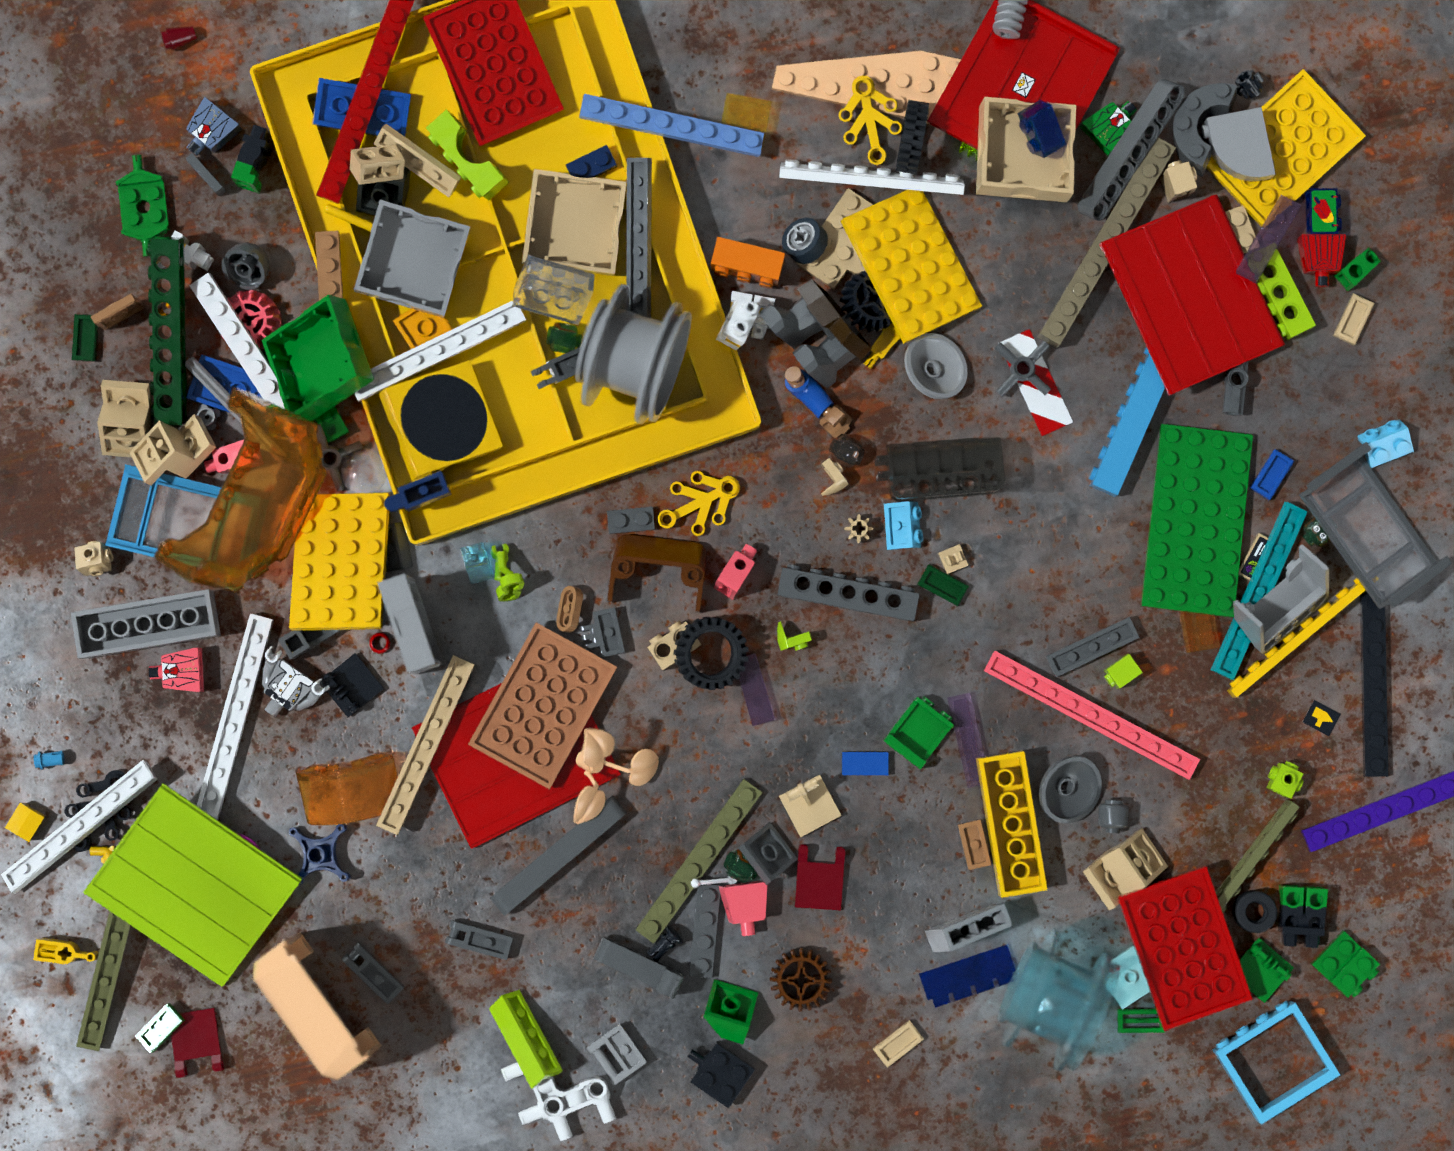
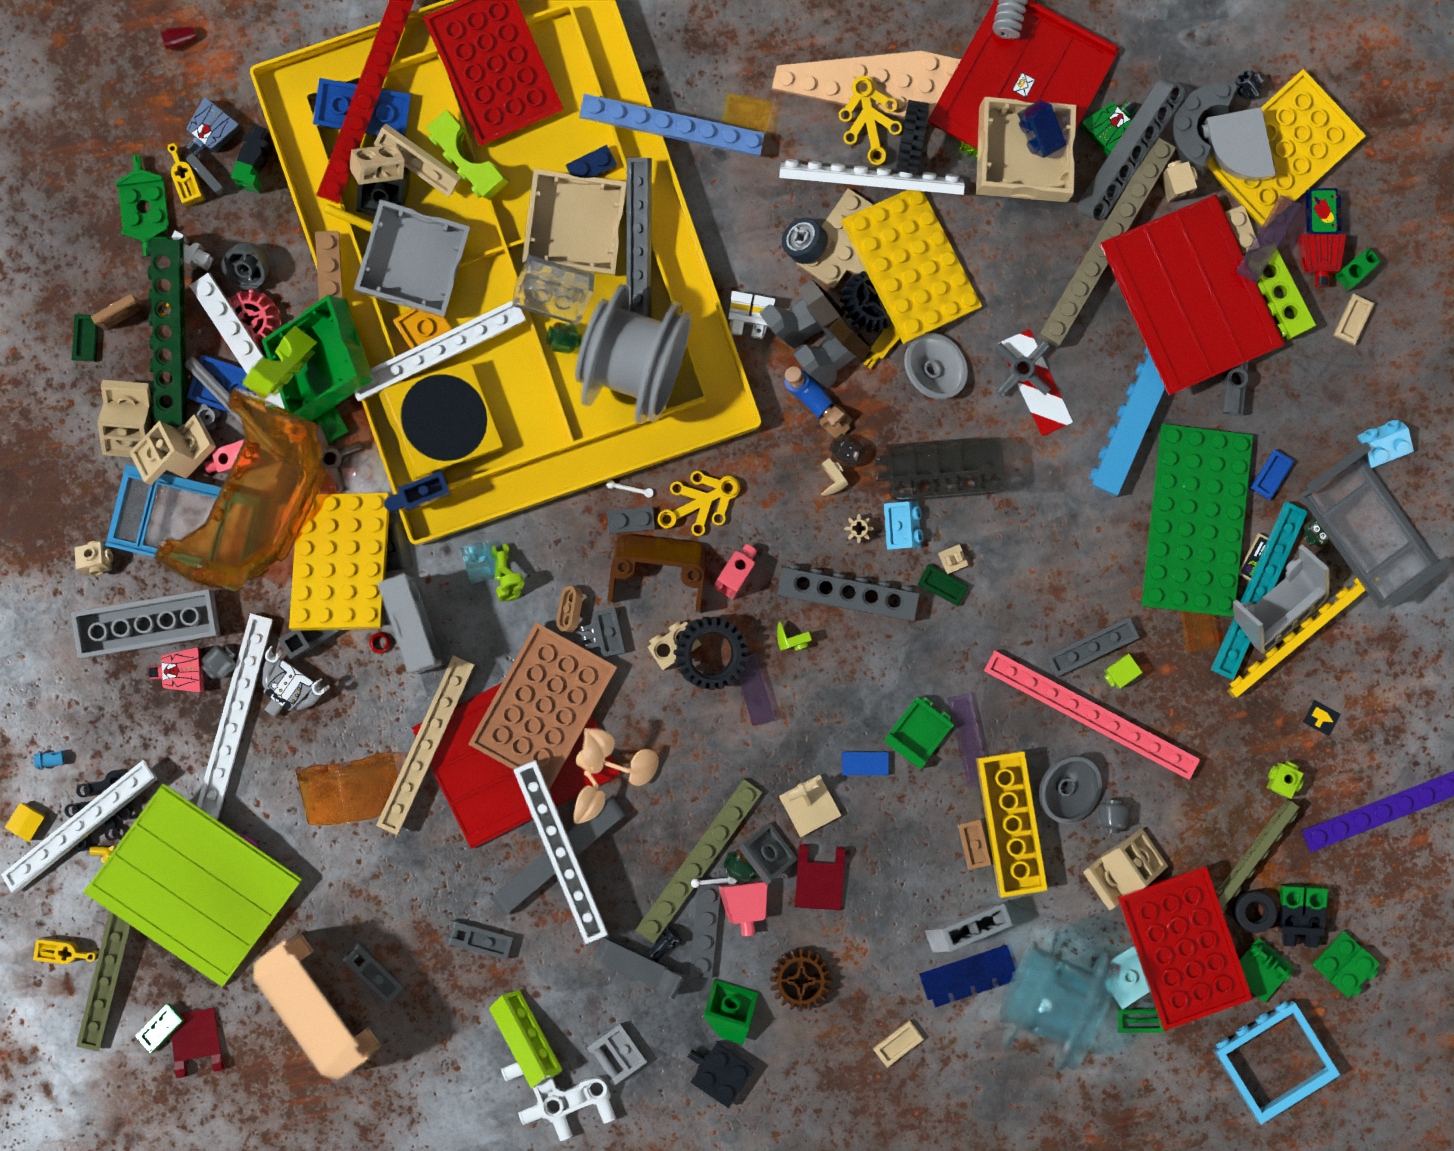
(190, 179): none -> yellow piece
(219, 662): none -> dark grey head
(268, 375): none -> lime arch
(320, 853): dark blue piece -> none
(351, 685): black hinge -> none
(559, 367): dark grey hinge -> none
(560, 851): none -> white brick
(611, 484): none -> white hinge
(738, 323): white hips -> none
(747, 262): orange brick -> none
(1373, 688): black plate -> none

